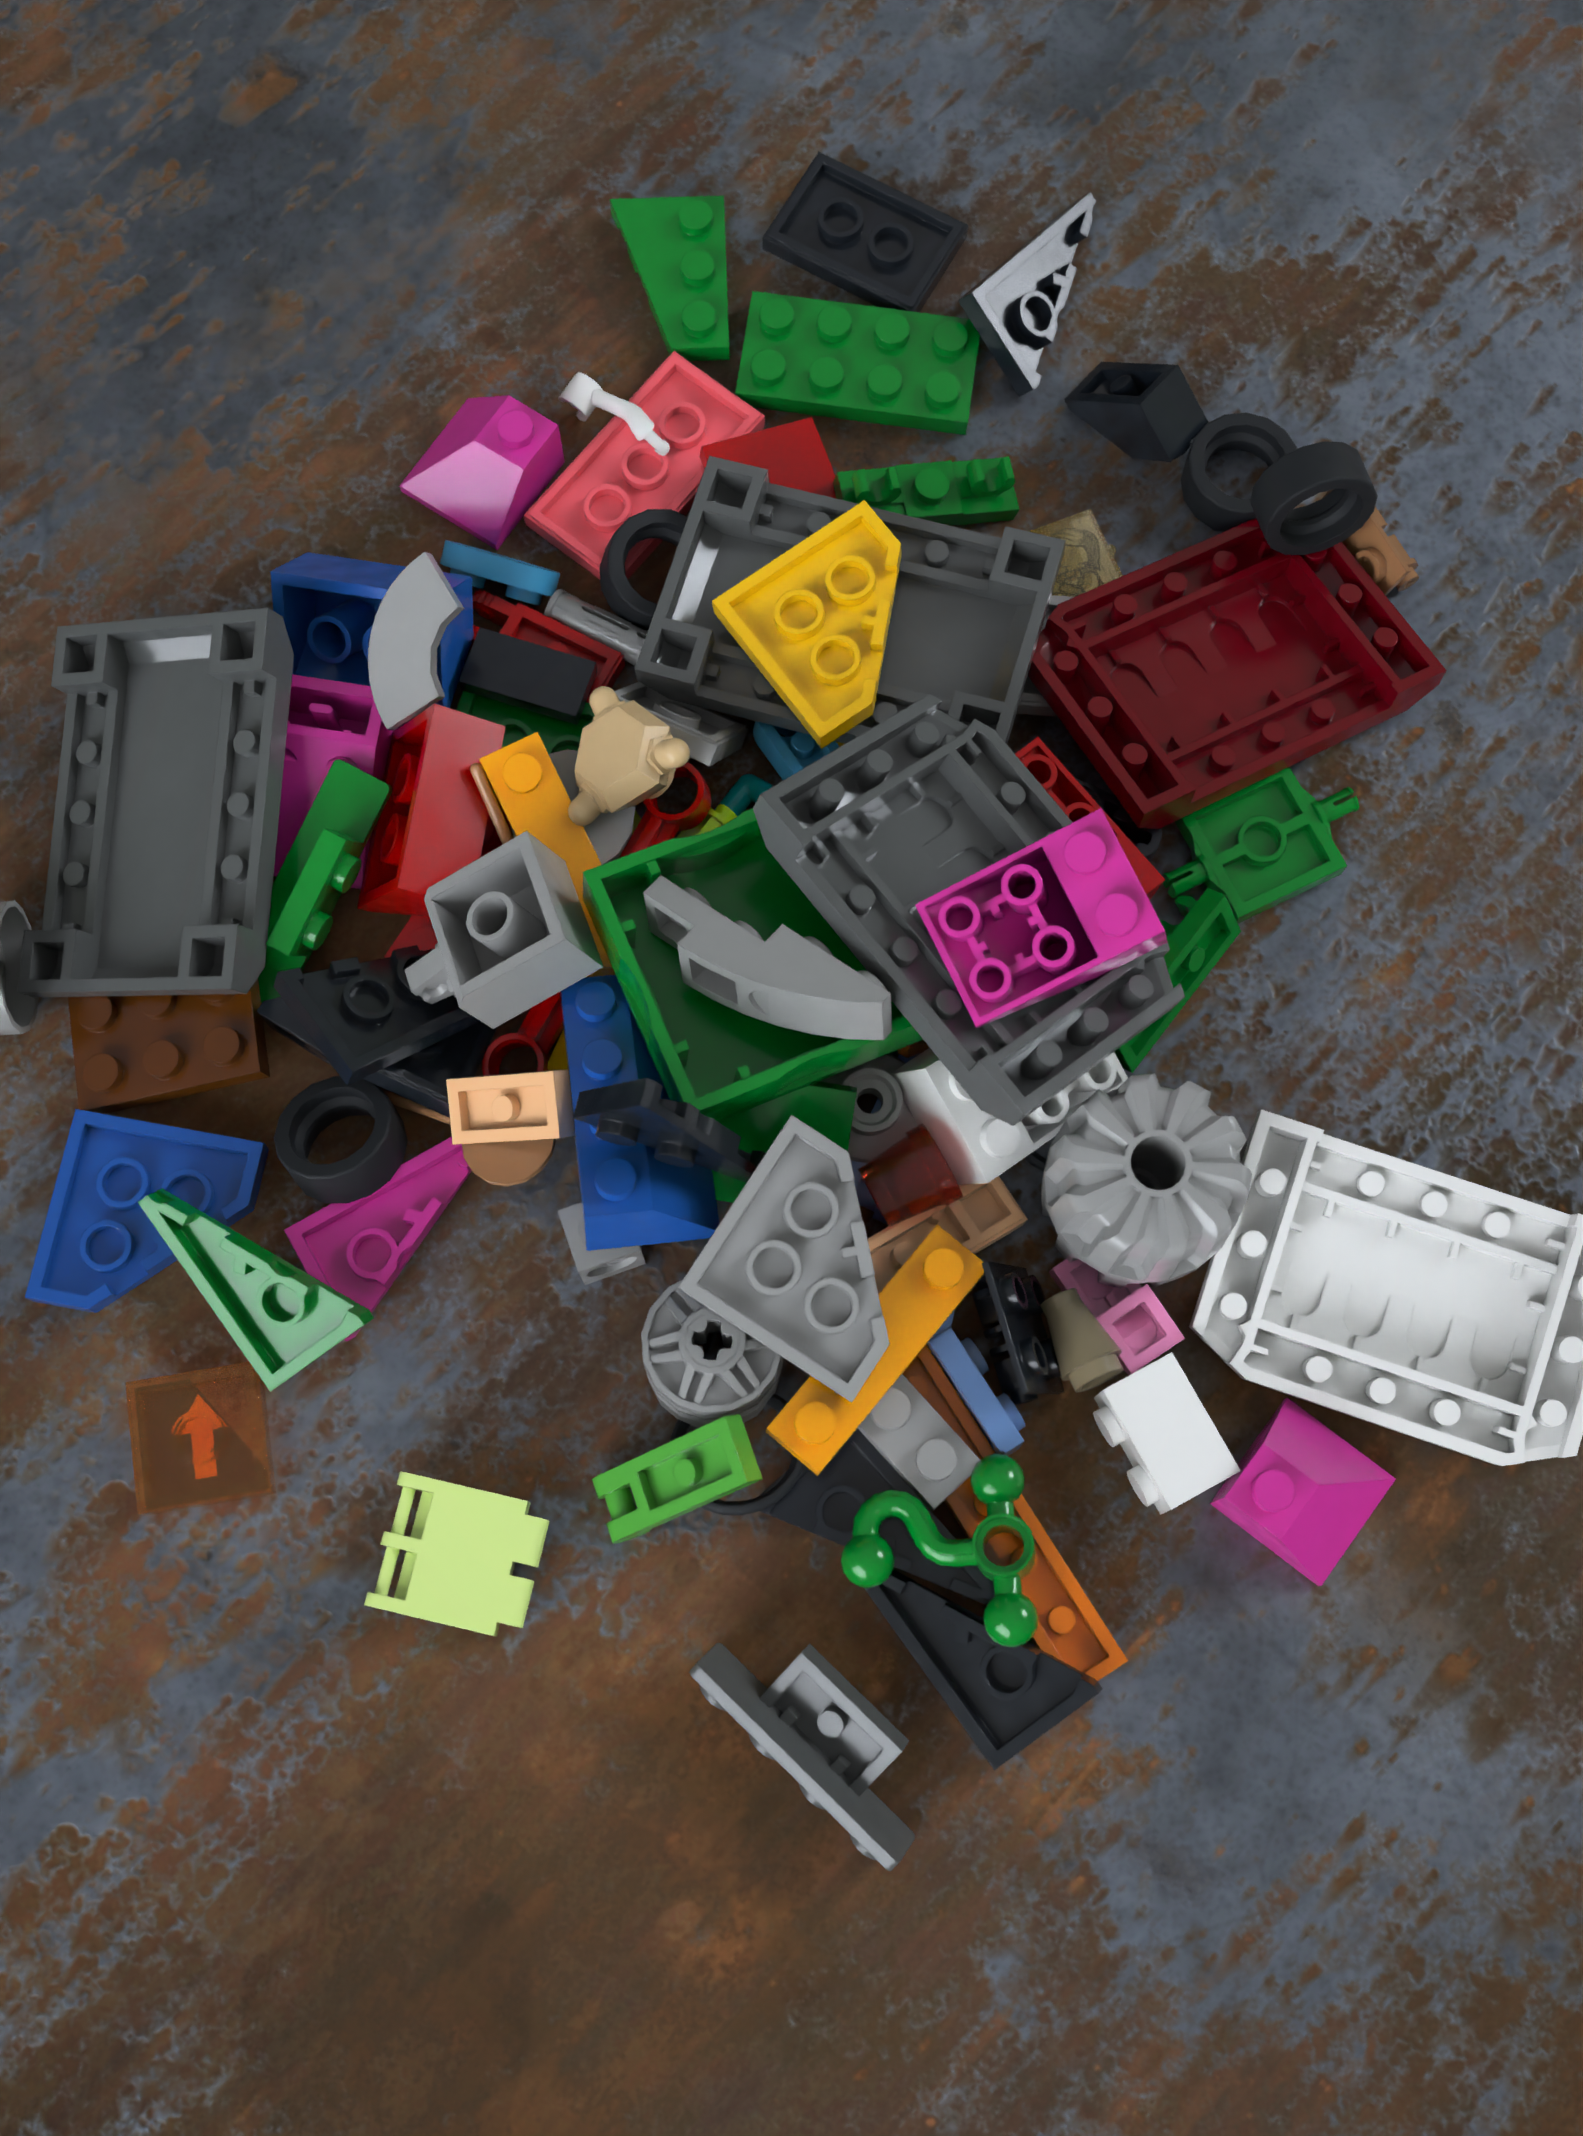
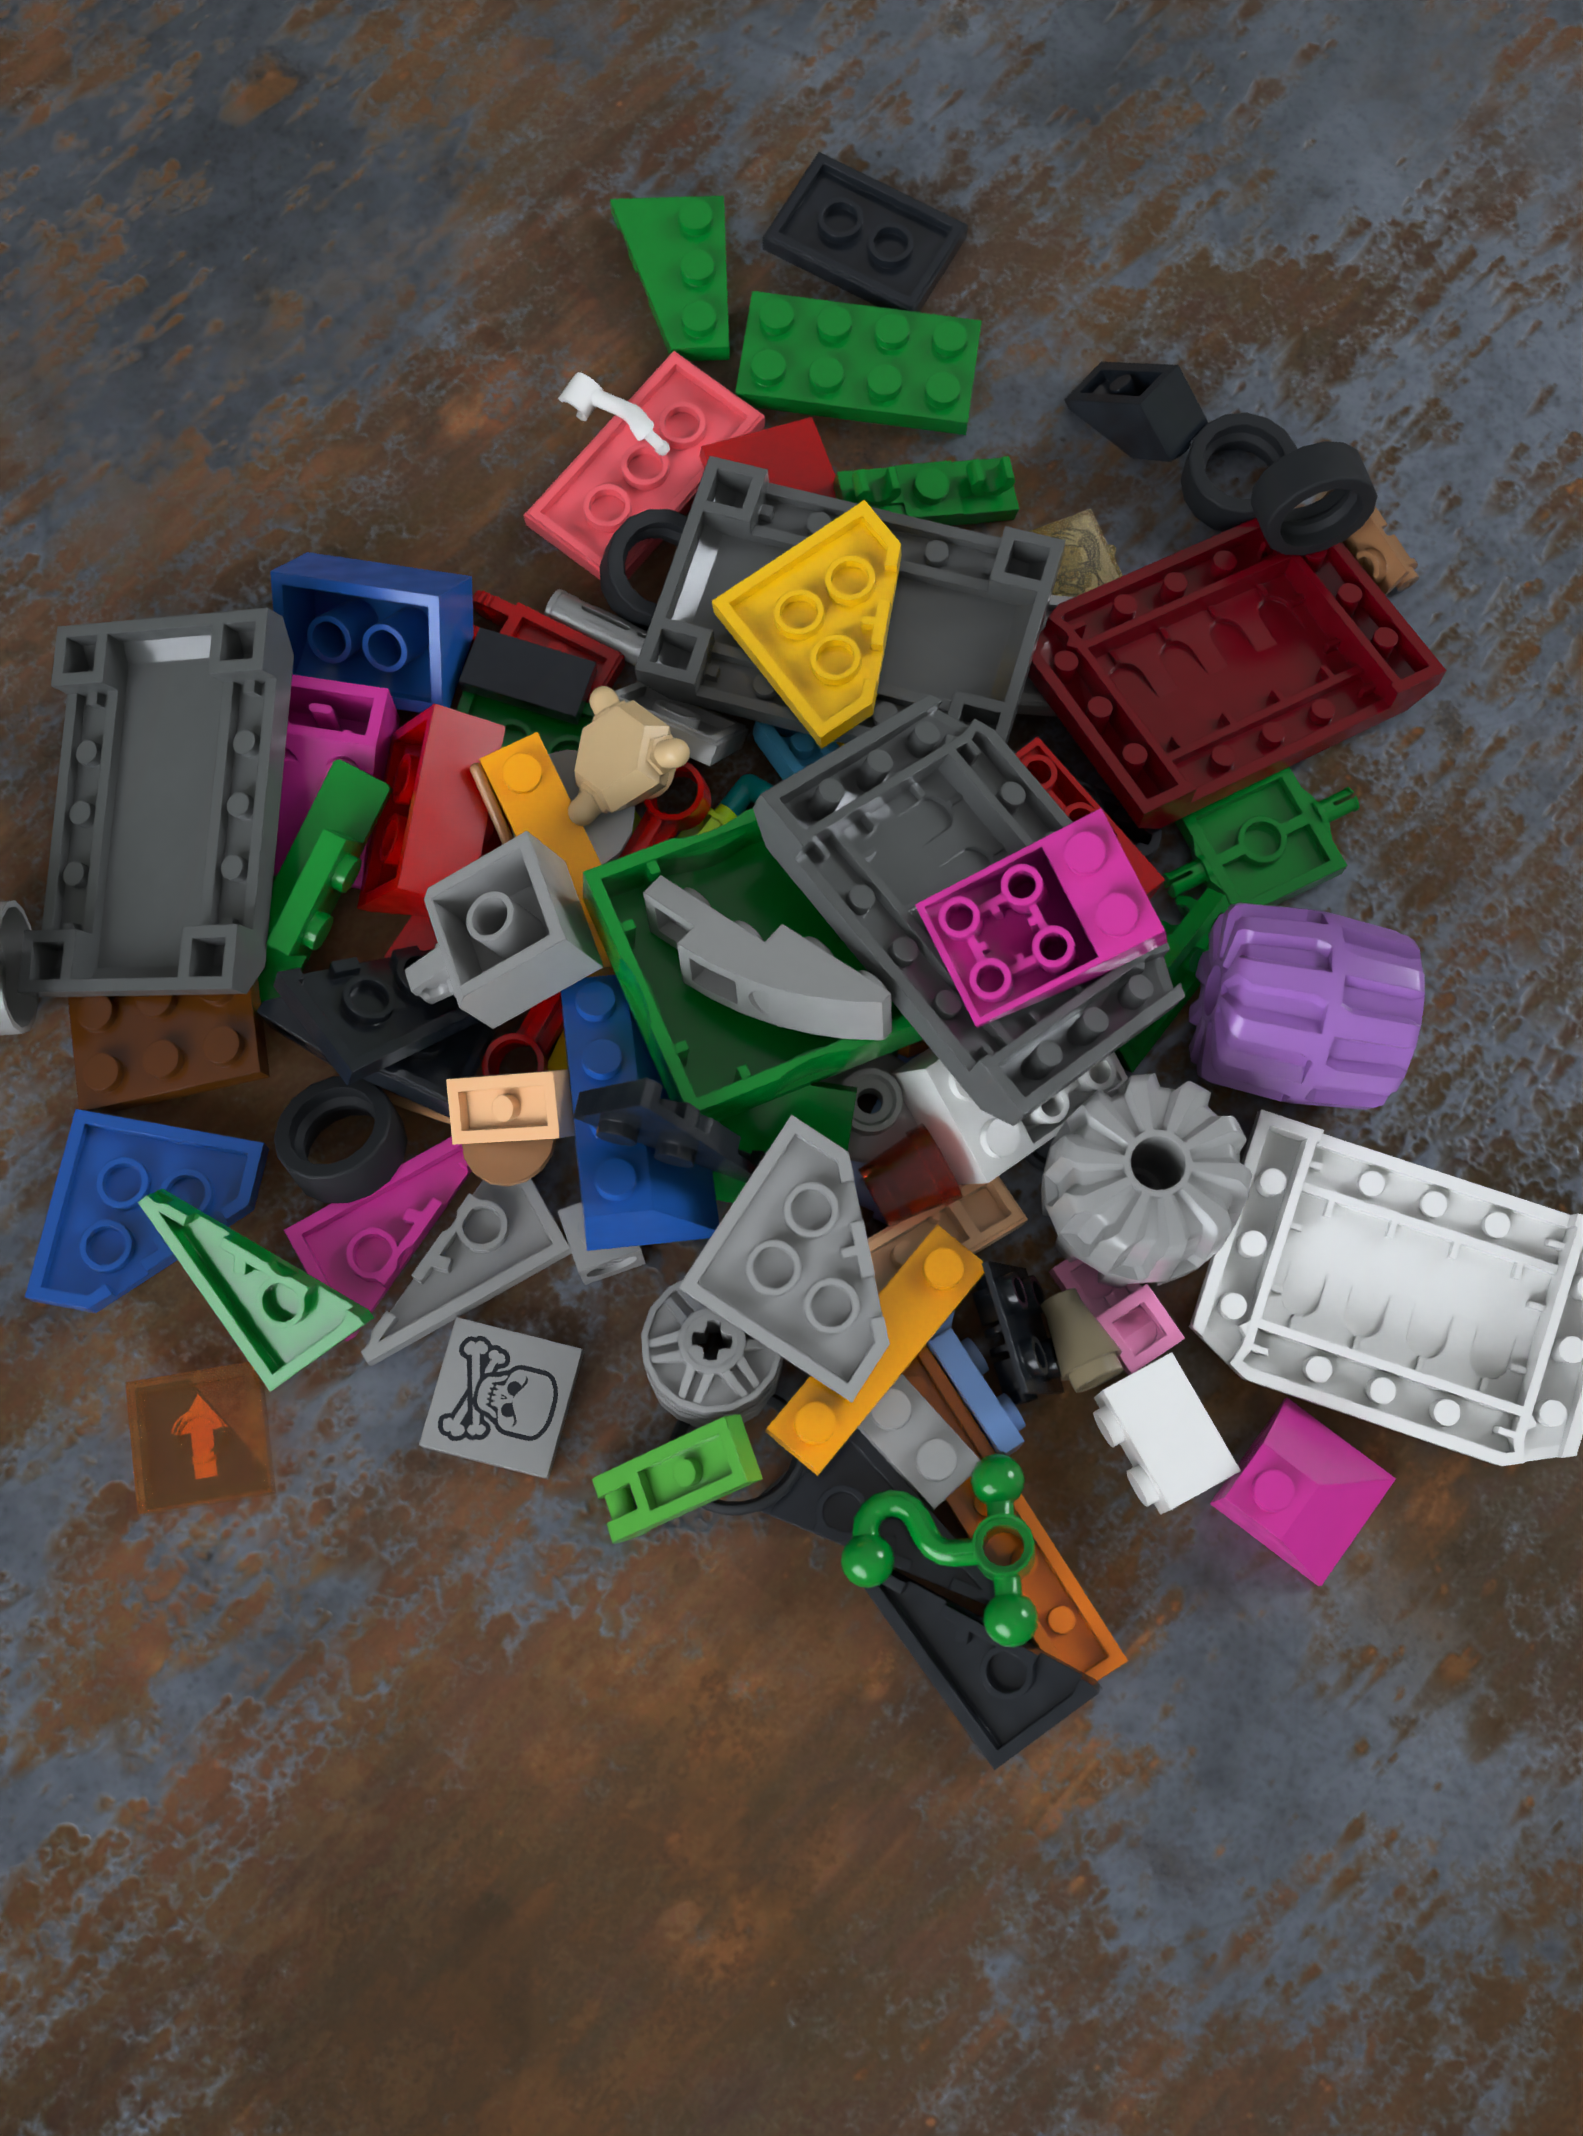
(407, 640): light grey tile -> none
(460, 1556): yellowish green plate -> none
(487, 466): dark pink slope -> none
(488, 1248): none -> light grey wing
(502, 1398): none -> light grey tile
(523, 579): dark azure plate -> none
(820, 1736): dark grey bracket -> none
(1021, 298): wing -> none
(1306, 1006): none -> medium lavender wheel

